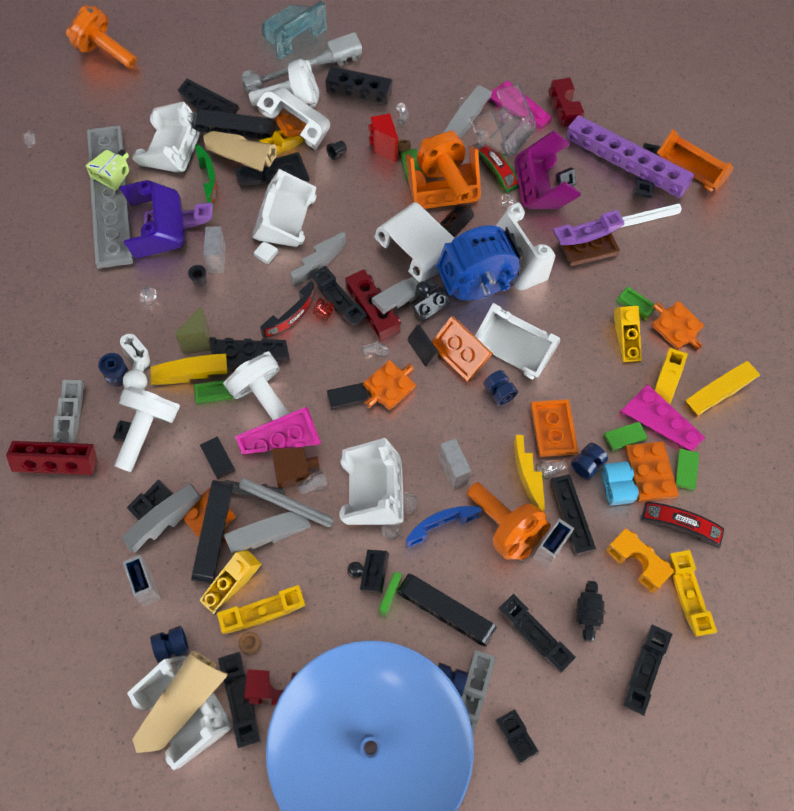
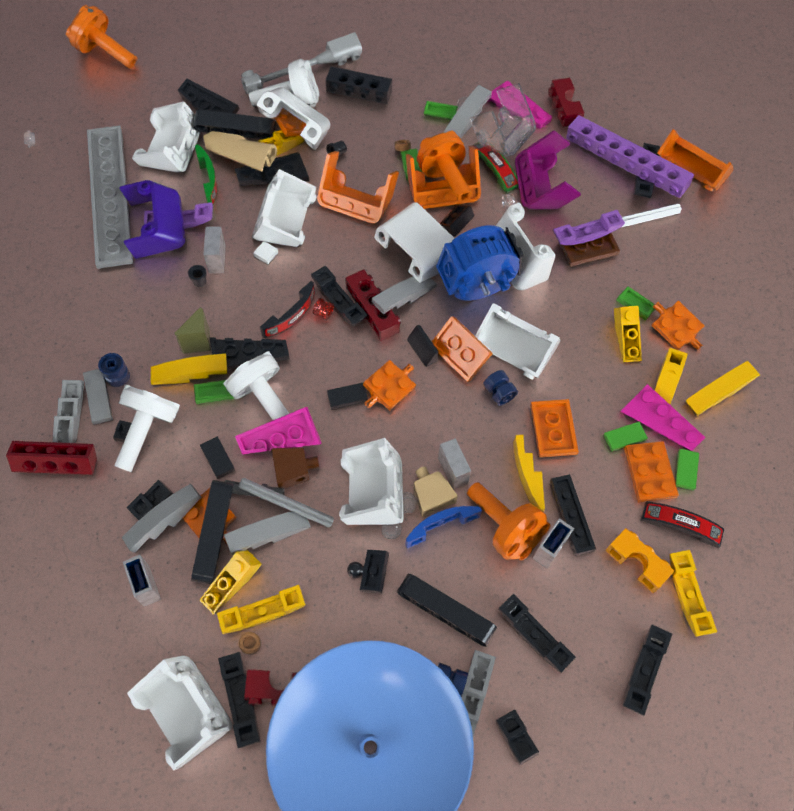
(97, 397): none -> light grey tile
(109, 168): yellowish green torso -> none
(132, 348): white beam -> none
(148, 296): clear tile -> none
(169, 644): dark blue wheel -> none
(178, 703): tan panel -> none
(291, 22): clear light blue windscreen -> none
(315, 482): clear cone -> none
(322, 256): light grey slope -> none
(349, 201): none -> orange windscreen
(376, 348): clear arm -> none
(383, 136): red slope -> none
(390, 594): bright green tile -> none
(404, 113): clear arm -> none
(430, 302): black plate -> none
(432, 492): none -> tan torso
(440, 110): none -> bright green tile
(551, 467): clear cone -> none
(566, 175): black tile -> none
(589, 461): dark blue wheel -> none
(590, 611): black piece -> none
(619, 483): medium azure brick -> none

